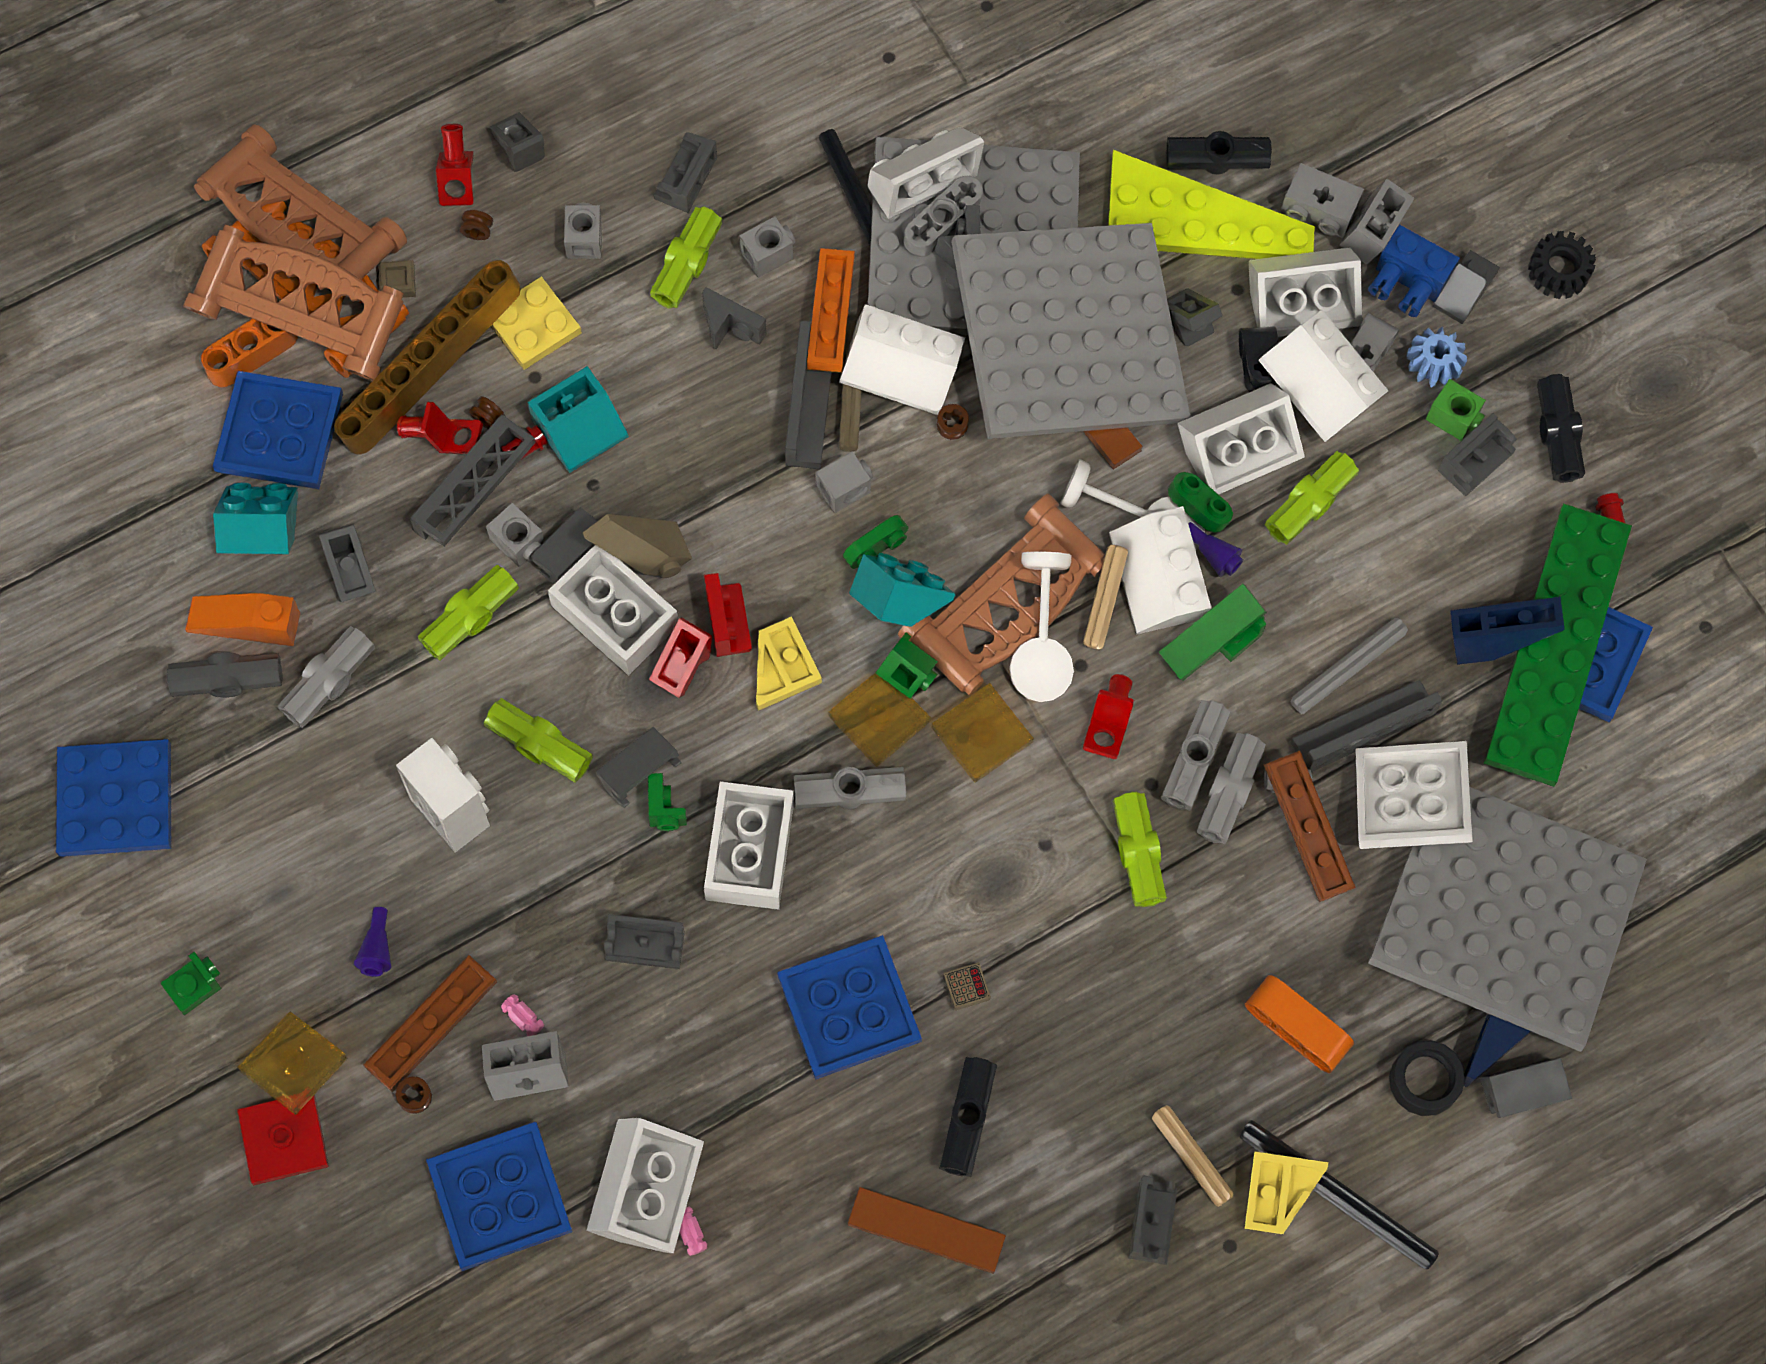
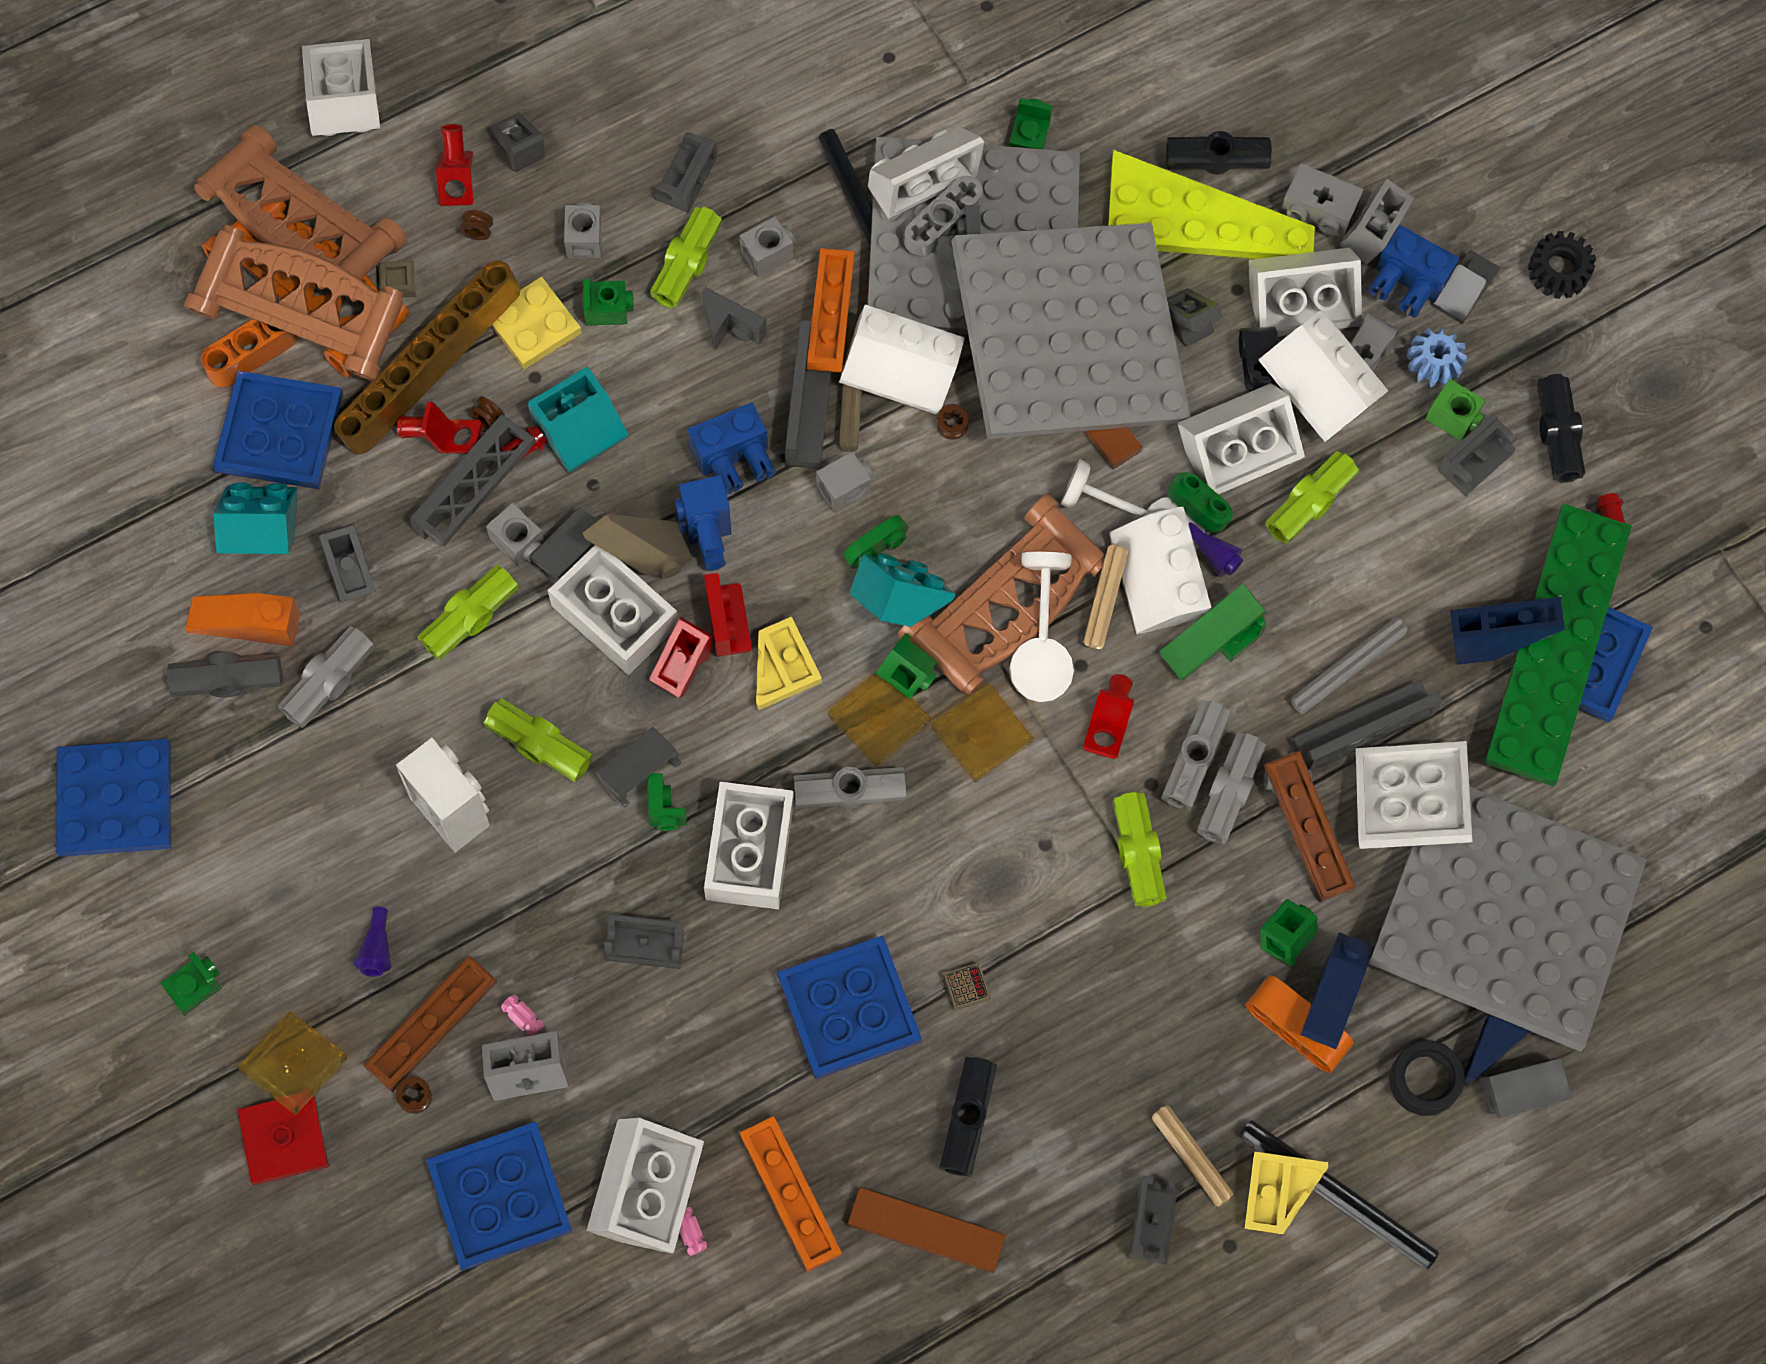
(340, 87): none -> white slope
(606, 302): none -> green brick
(705, 517): none -> blue brick
(728, 440): none -> blue brick
(790, 1194): none -> orange plate
(1031, 124): none -> green bracket
(1288, 931): none -> green brick
(1337, 990): none -> dark blue slope

